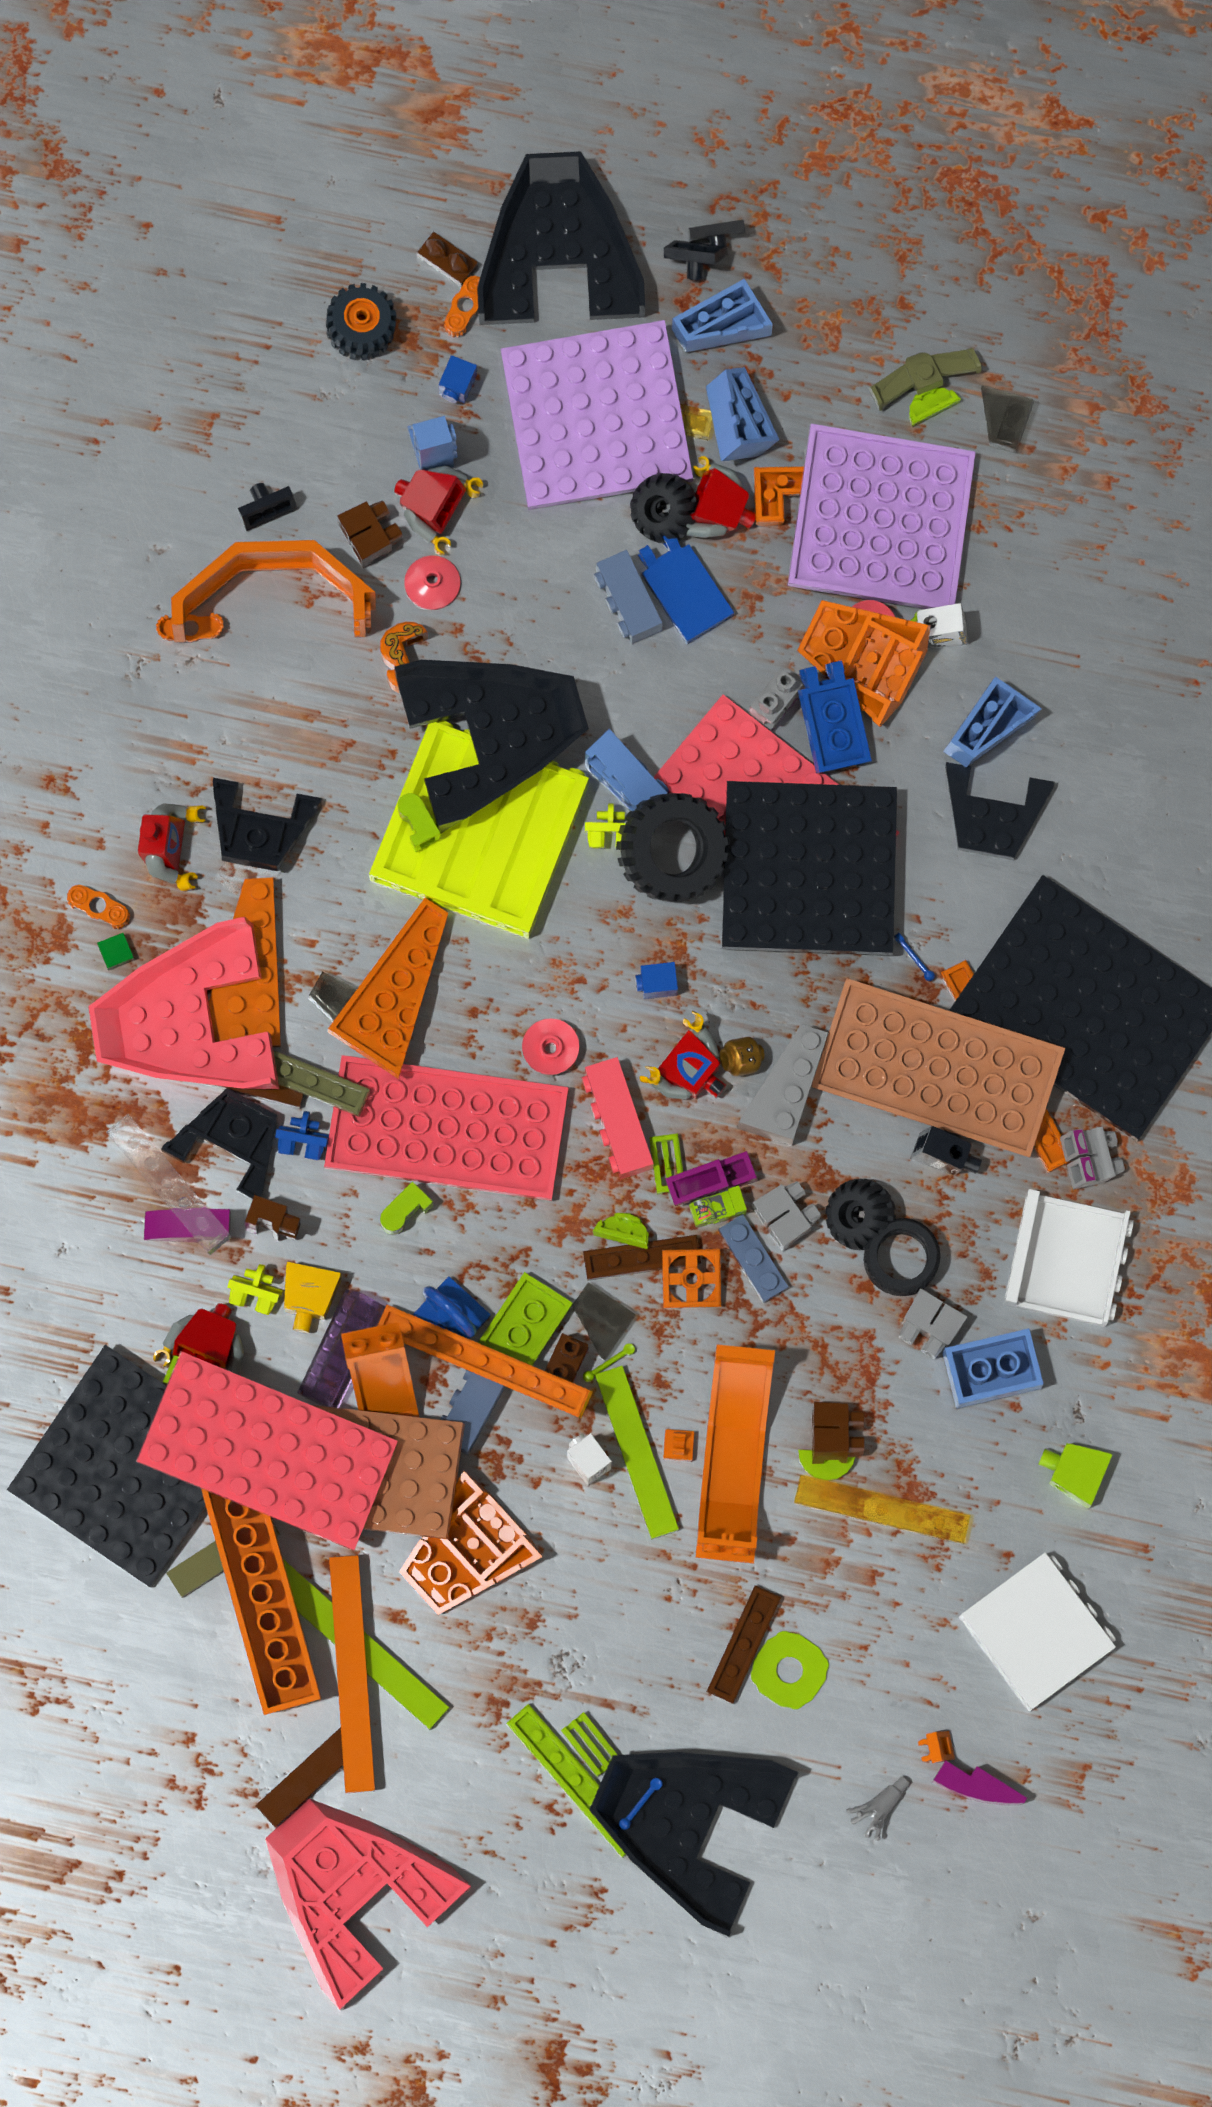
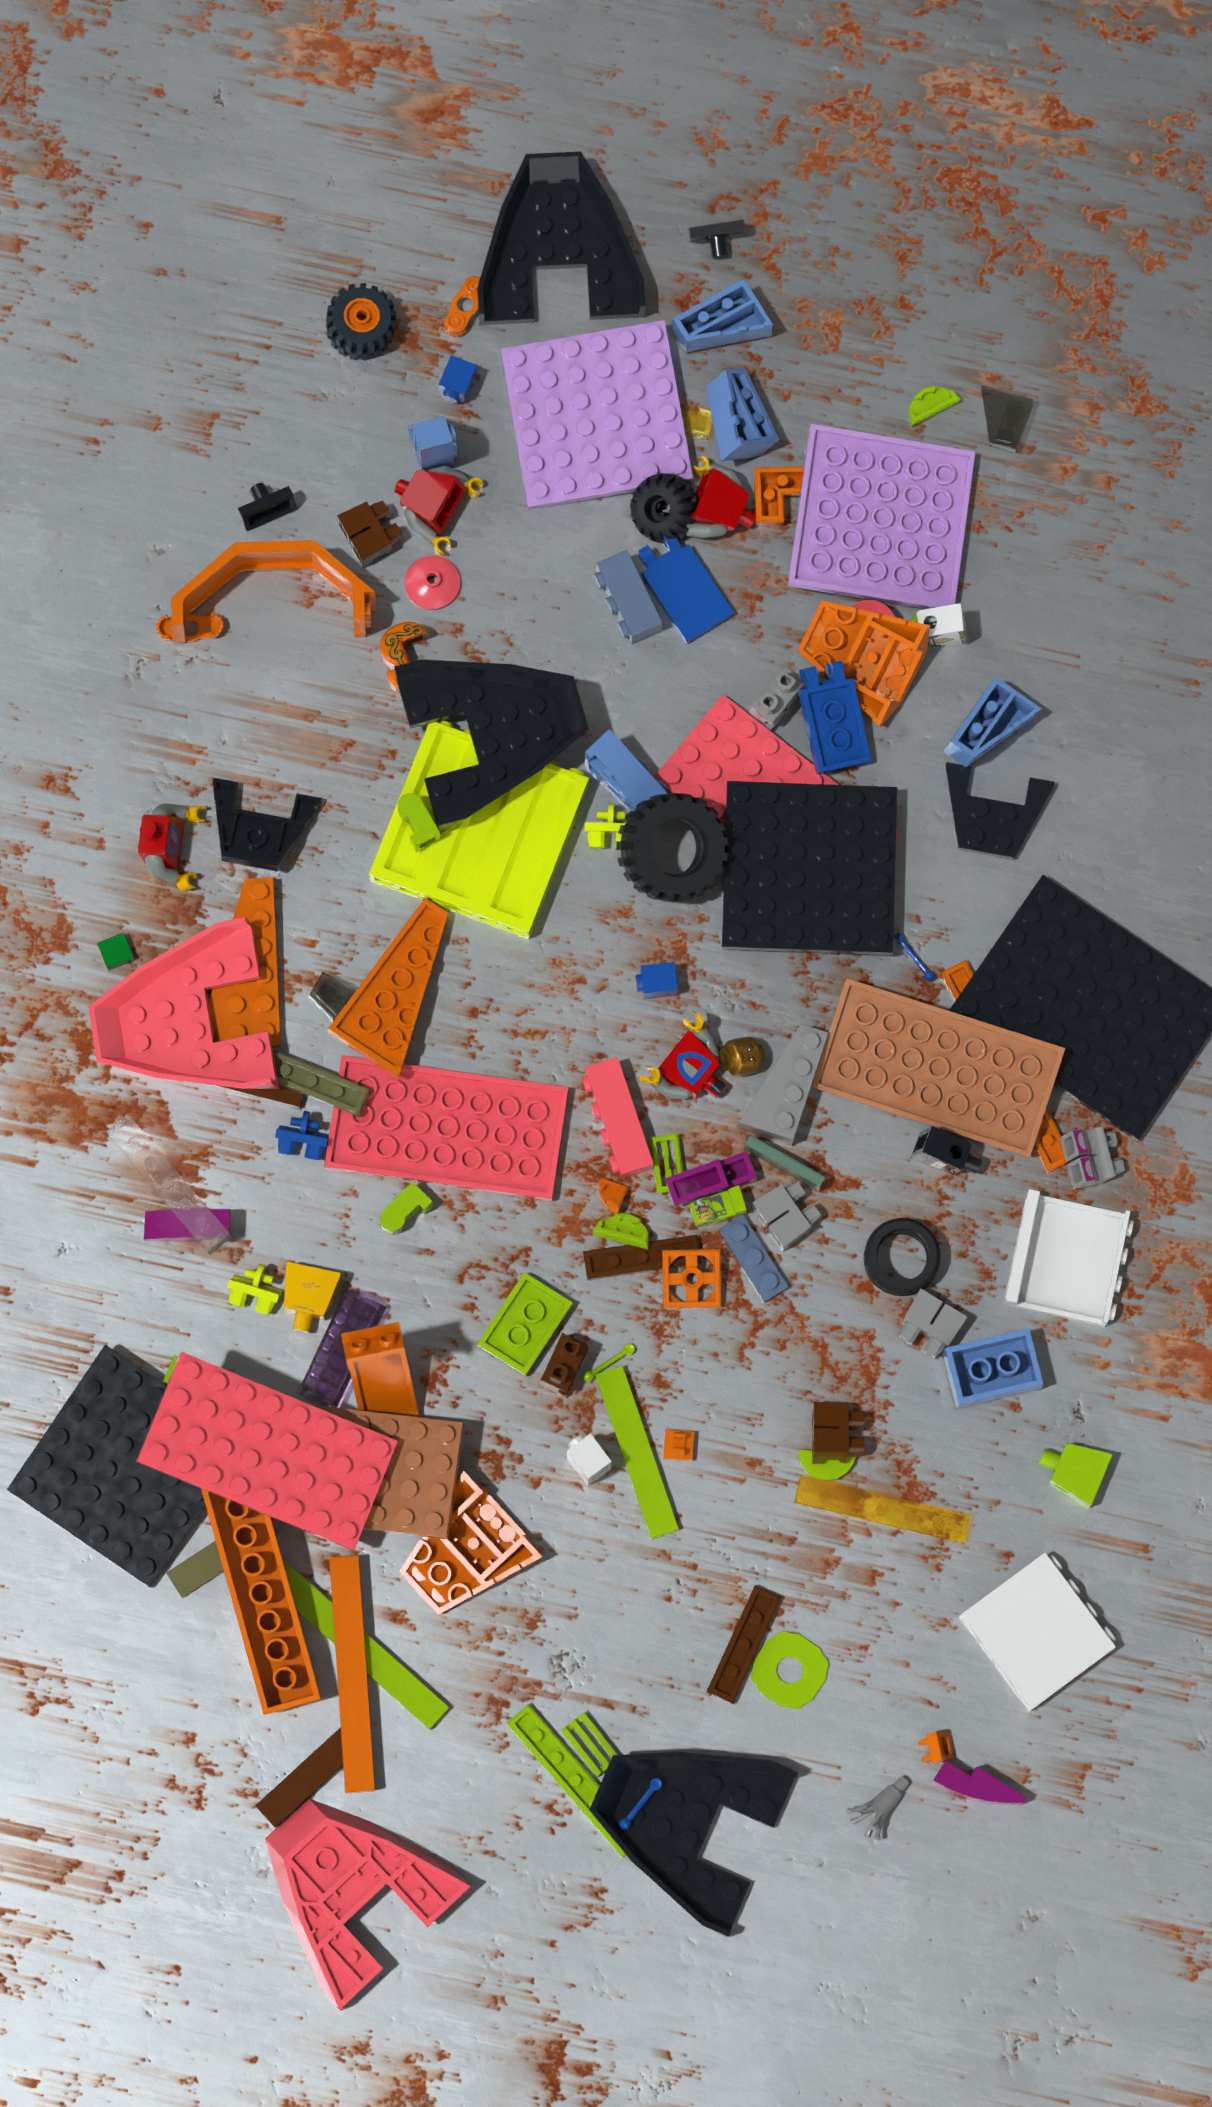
(114, 913): orange piece -> none
(206, 1337): red torso -> none
(236, 1128): black wing -> none
(272, 1217): reddish brown hips -> none
(447, 259): reddish brown tile -> none
(452, 1309): blue tile -> none
(473, 1406): sand blue brick -> none
(489, 1363): orange tile -> none
(546, 1033): coral dish -> none
(602, 1319): clear smoke wing -> none
(611, 1194): none -> orange tile
(695, 255): black tile -> none
(734, 1454): orange panel -> none
(784, 1163): none -> sand green tile
(844, 1211): black wheel -> none
(924, 374): olive plate -> none

